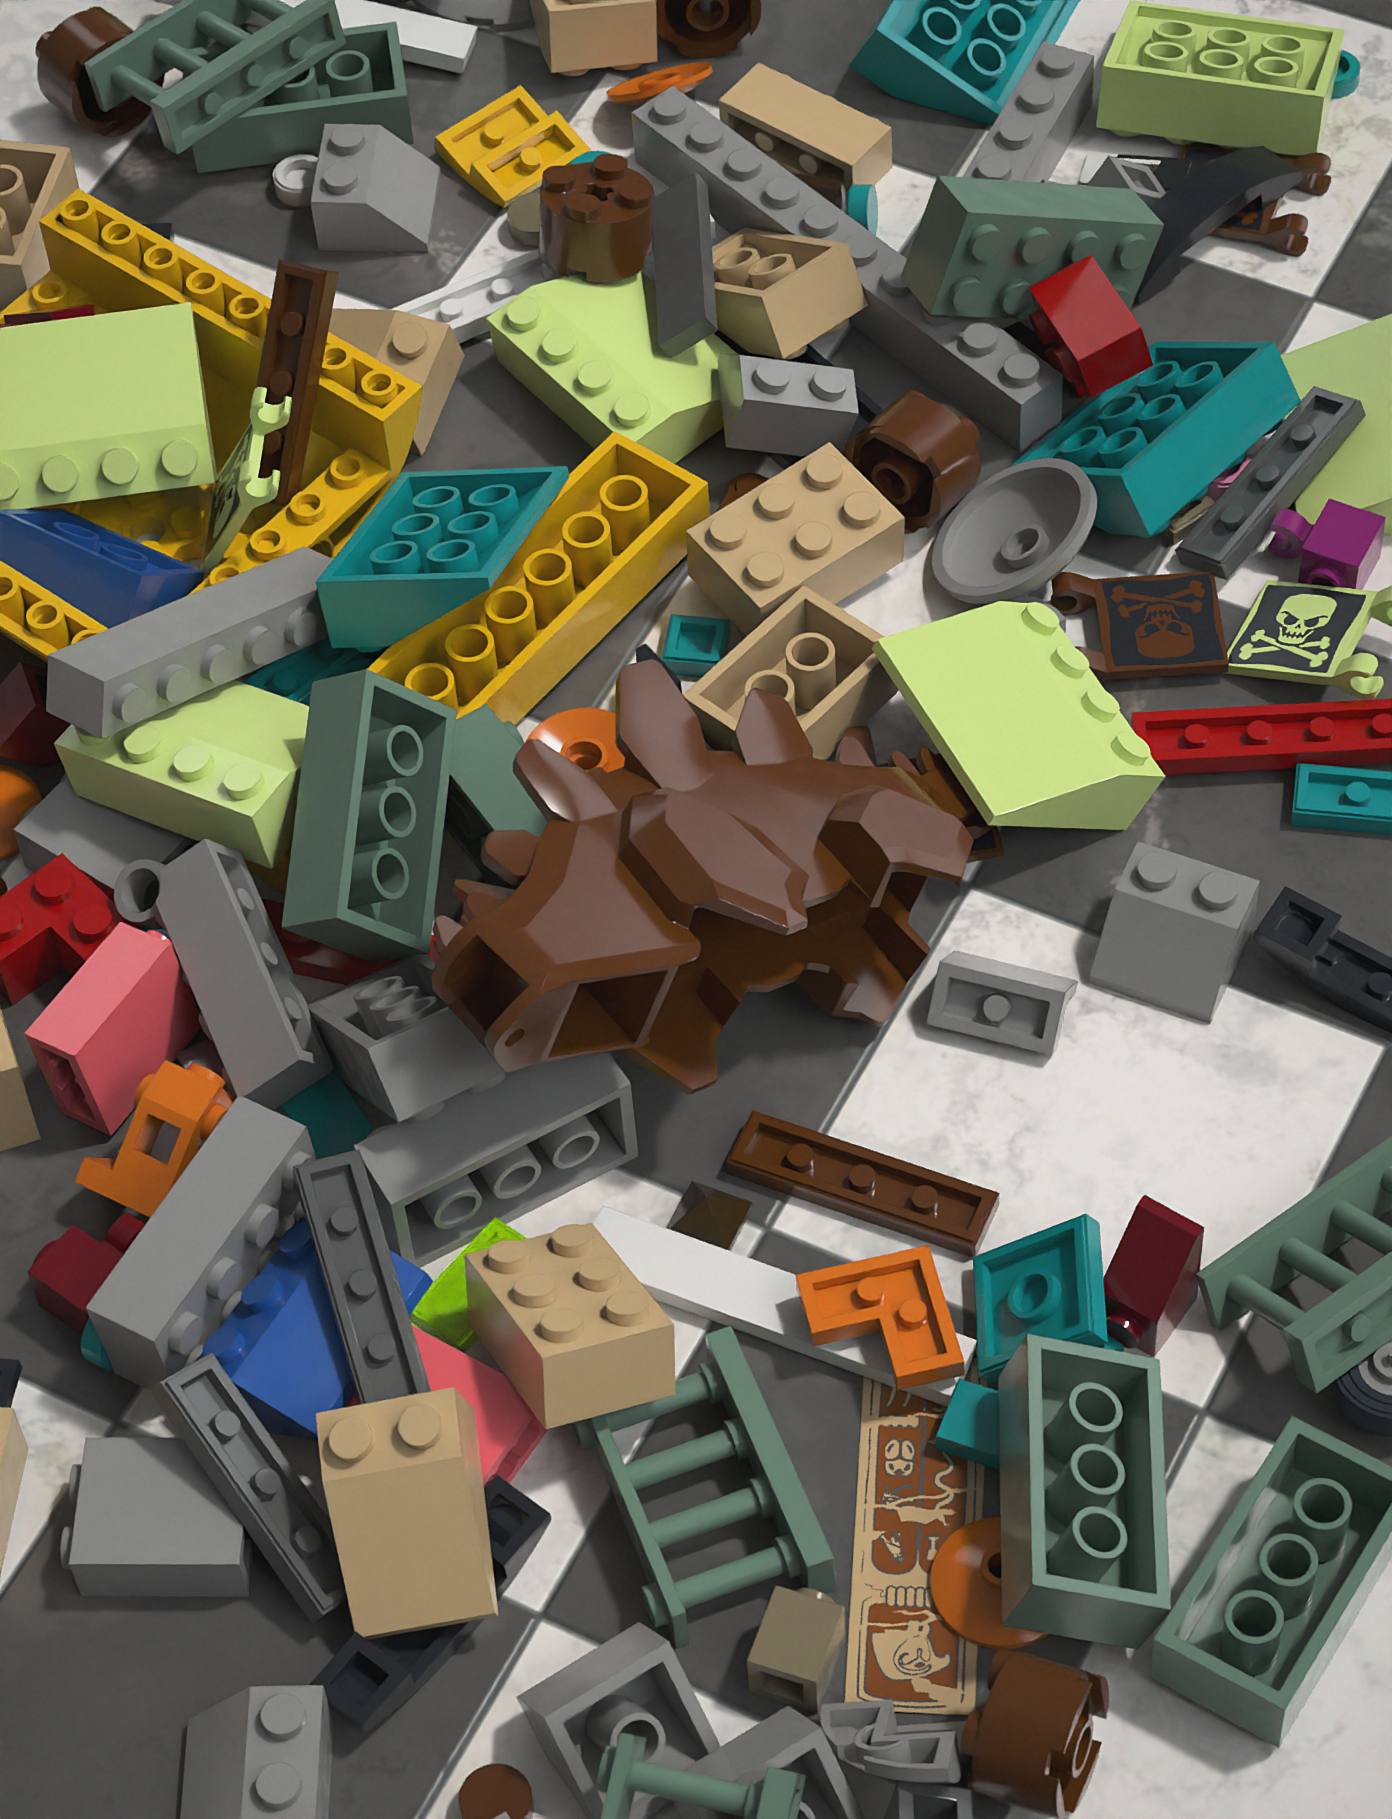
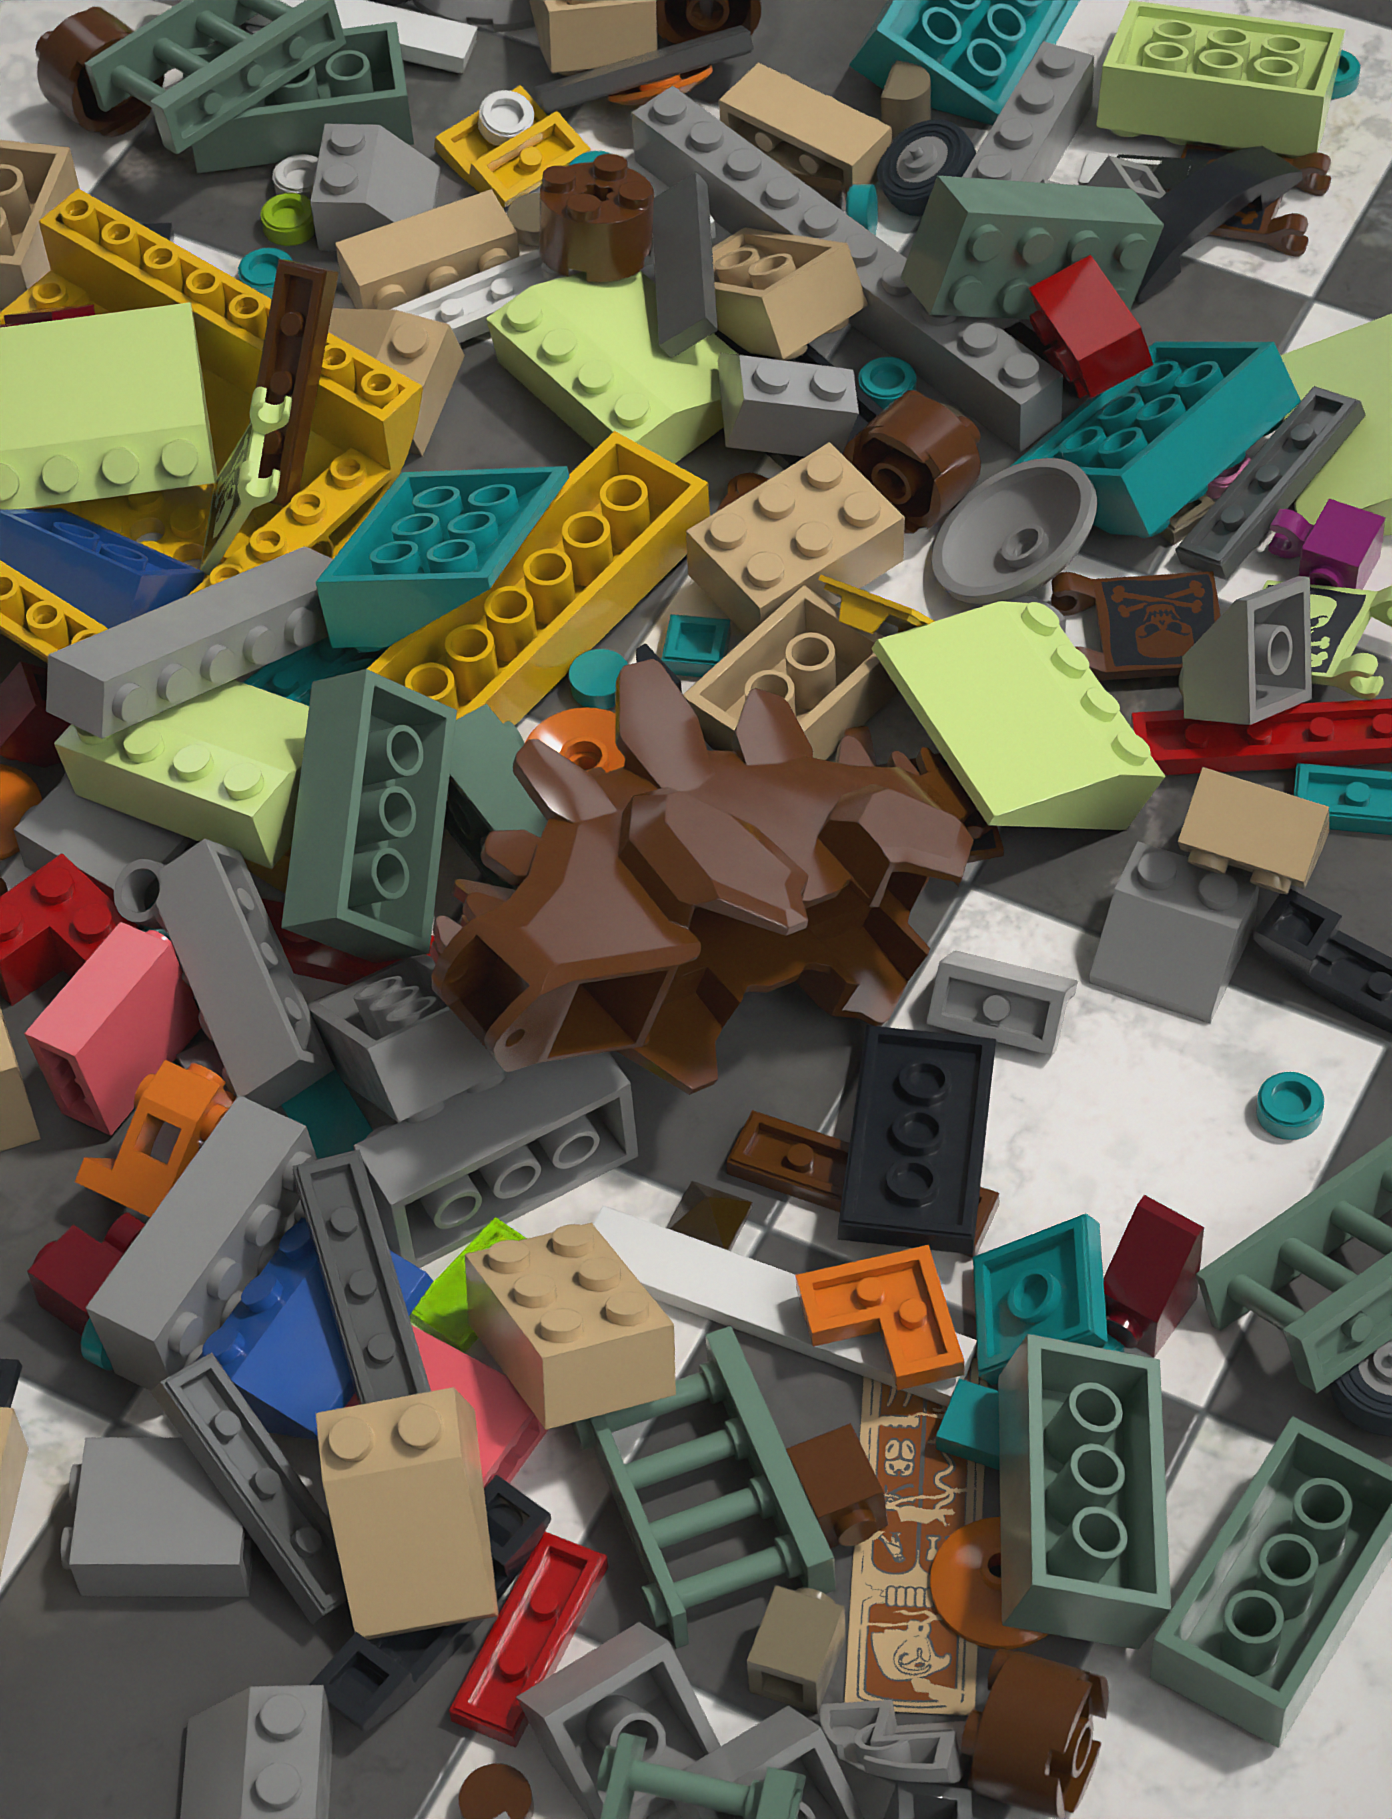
(260, 268): none -> teal tile
(288, 219): none -> lime tile
(426, 252): none -> tan brick
(504, 116): none -> white tile
(528, 1637): none -> red tile
(594, 678): none -> teal tile
(644, 69): none -> dark grey tile
(840, 1486): none -> reddish brown brick
(869, 611): none -> yellow piece
(886, 379): none -> teal tile
(906, 97): none -> dark tan brick
(917, 158): none -> black wheel
(917, 1140): none -> black tile
(1252, 658): none -> light grey slope
(1254, 831): none -> tan slope
(1290, 1105): none -> teal tile

